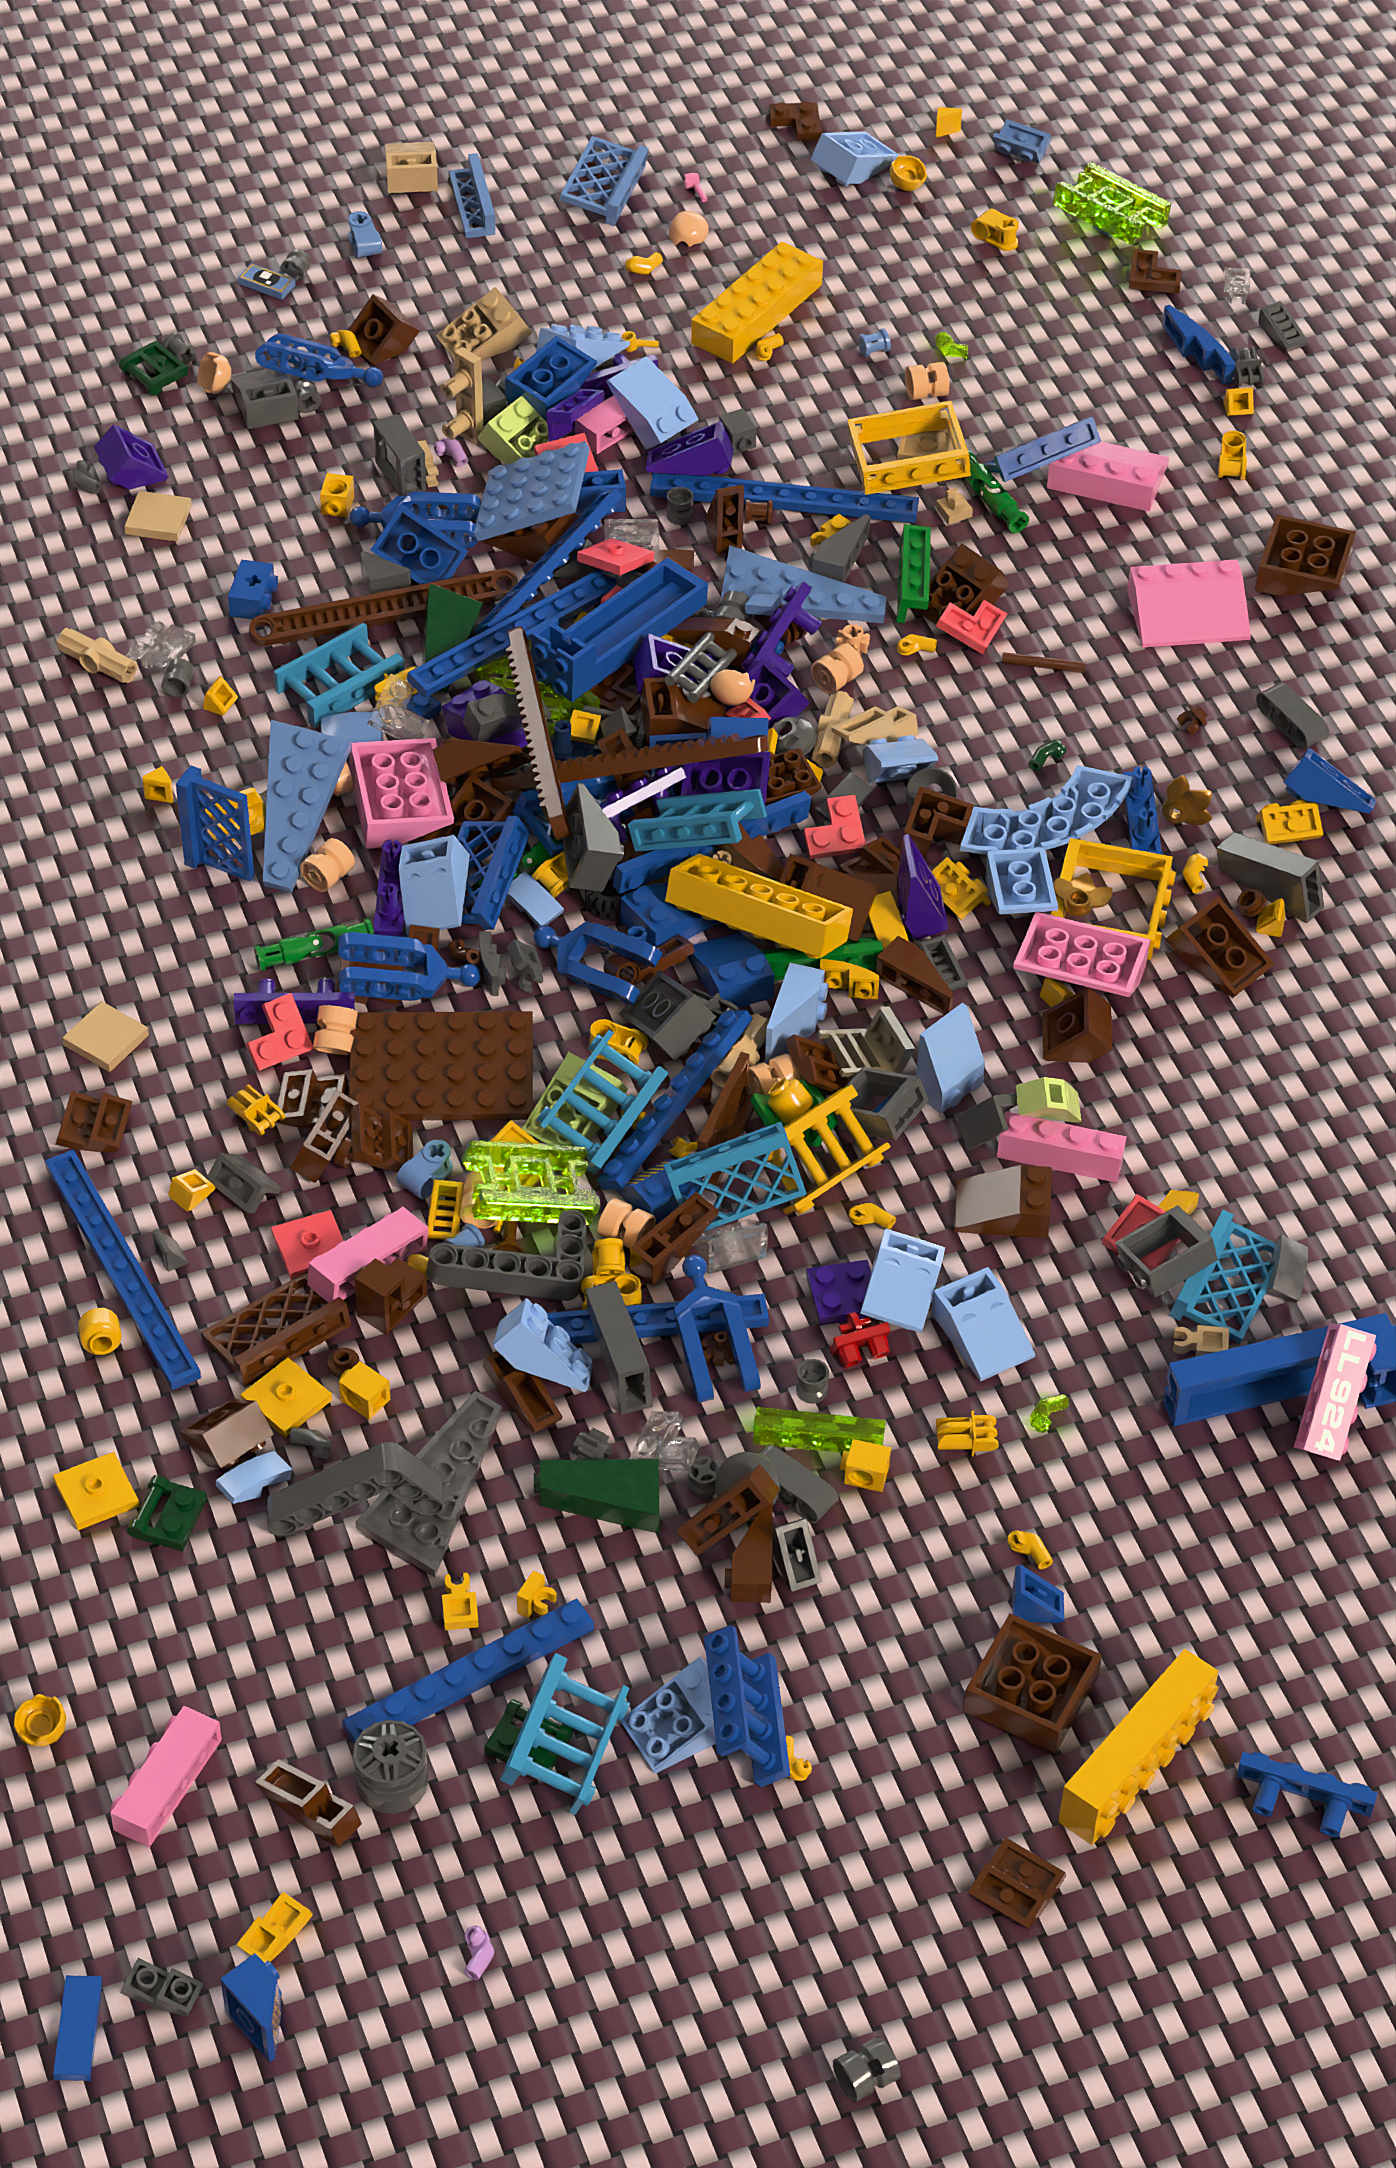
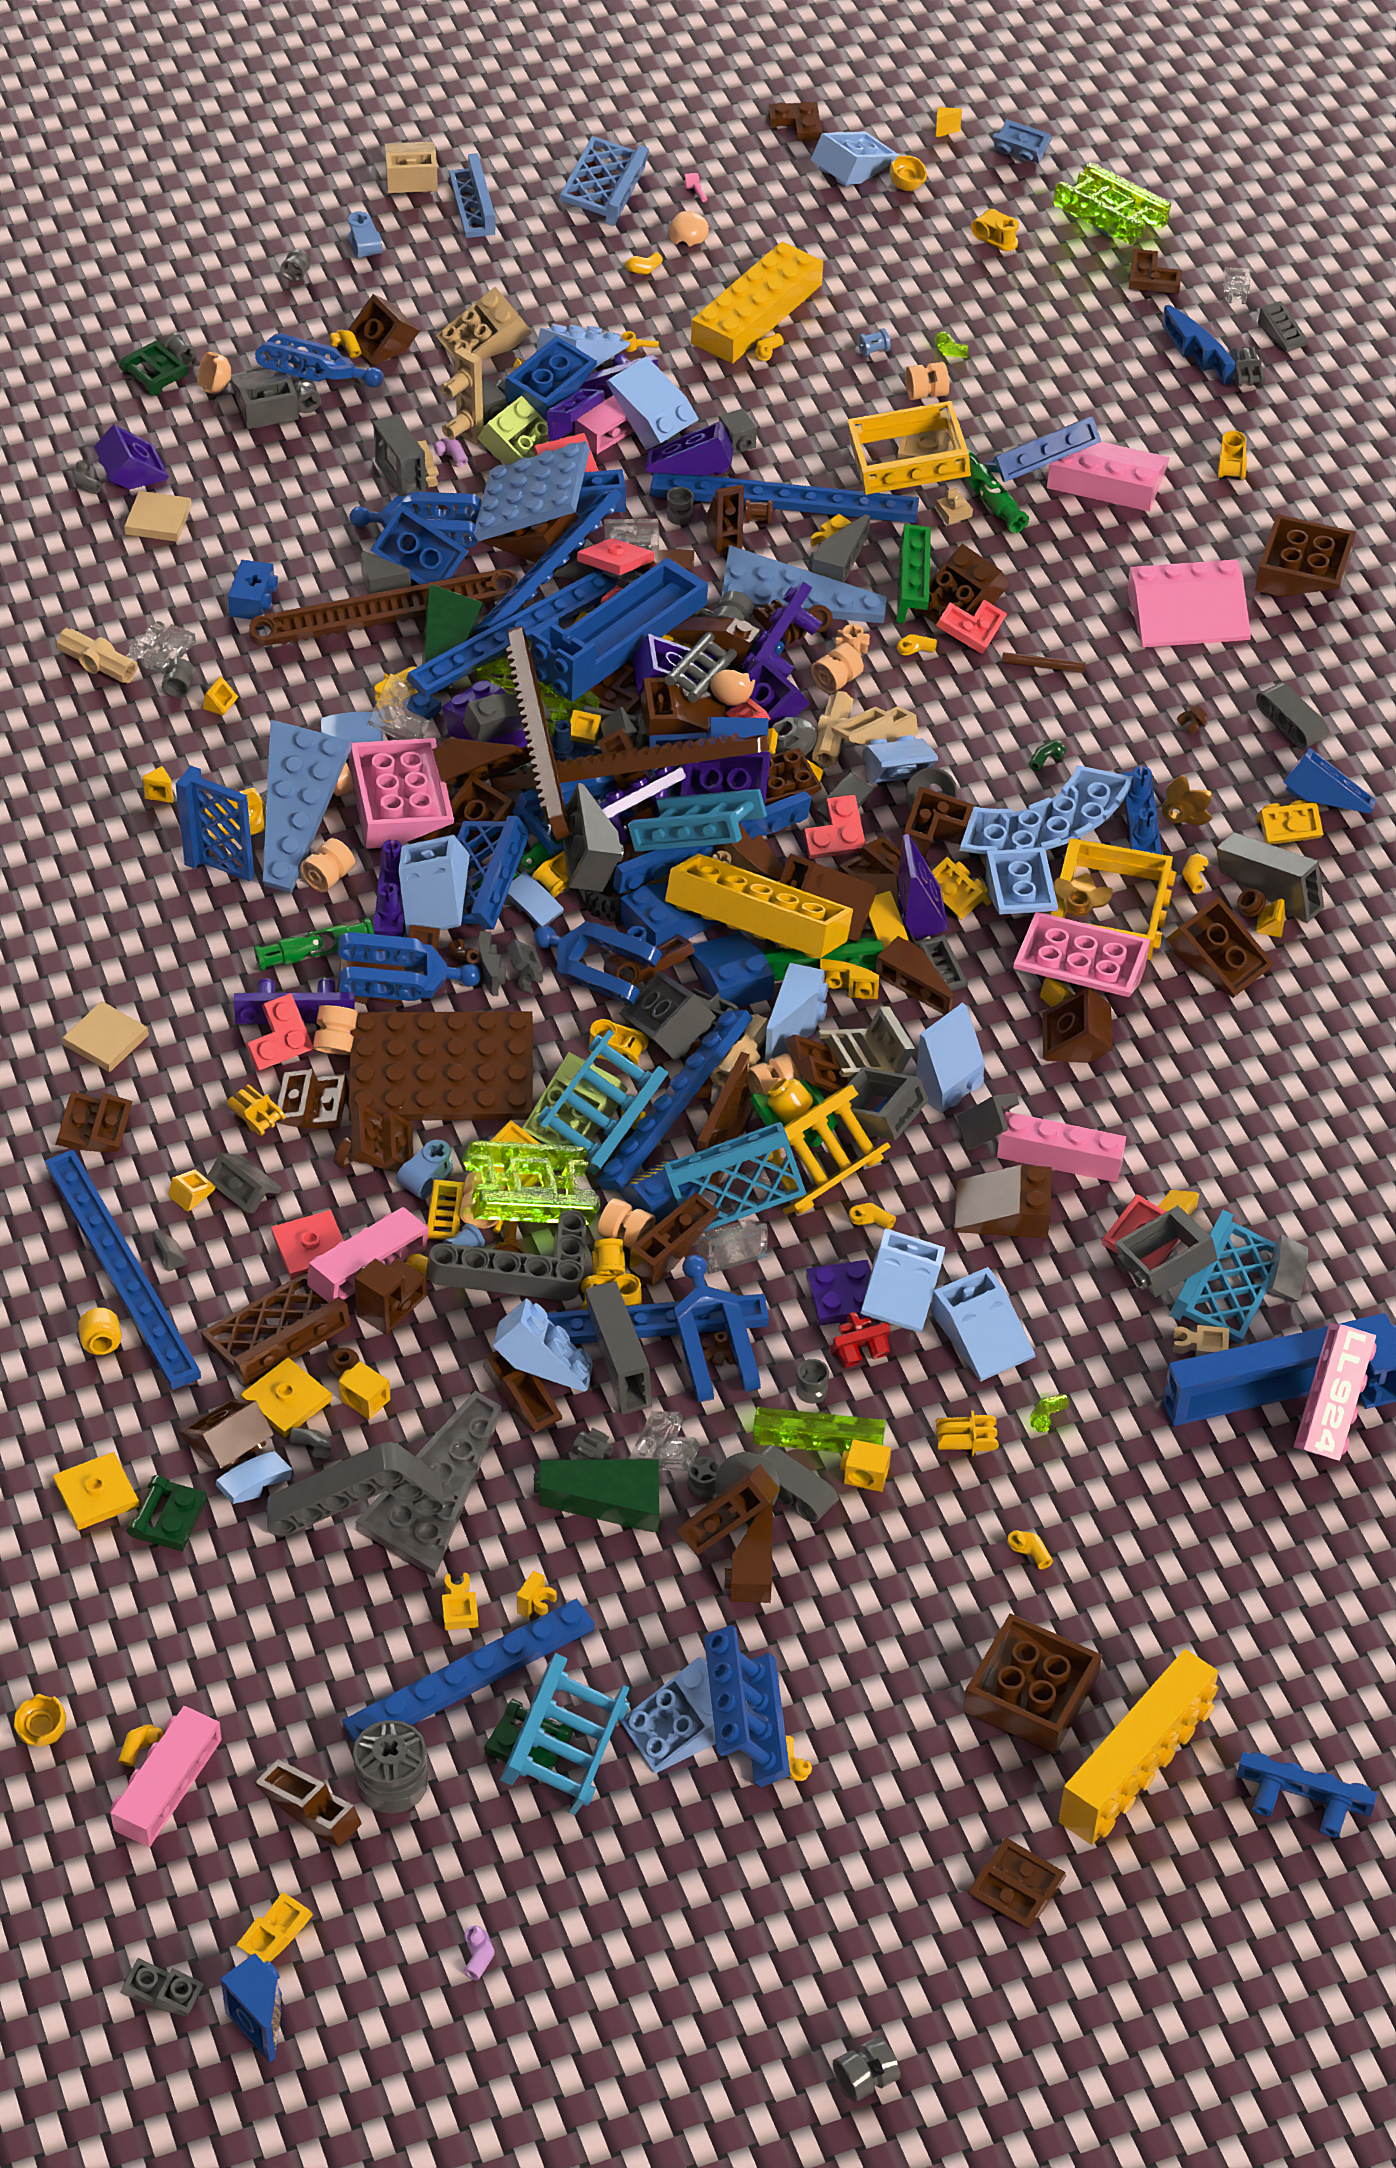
(78, 2028): blue tile -> none
(139, 1739): none -> yellow arm
(266, 281): medium blue tile -> none
(324, 1137): reddish brown slope -> none
(337, 495): yellow brick -> none
(339, 696): dark azure fence -> none
(682, 1148): yellow hand -> none
(763, 604): medium blue tile -> none
(796, 1554): dark grey slope -> none
(823, 614): none -> reddish brown tile
(1036, 1598): blue slope -> none
(1048, 1100): yellowish green slope -> none
(1239, 401): yellow slope -> none

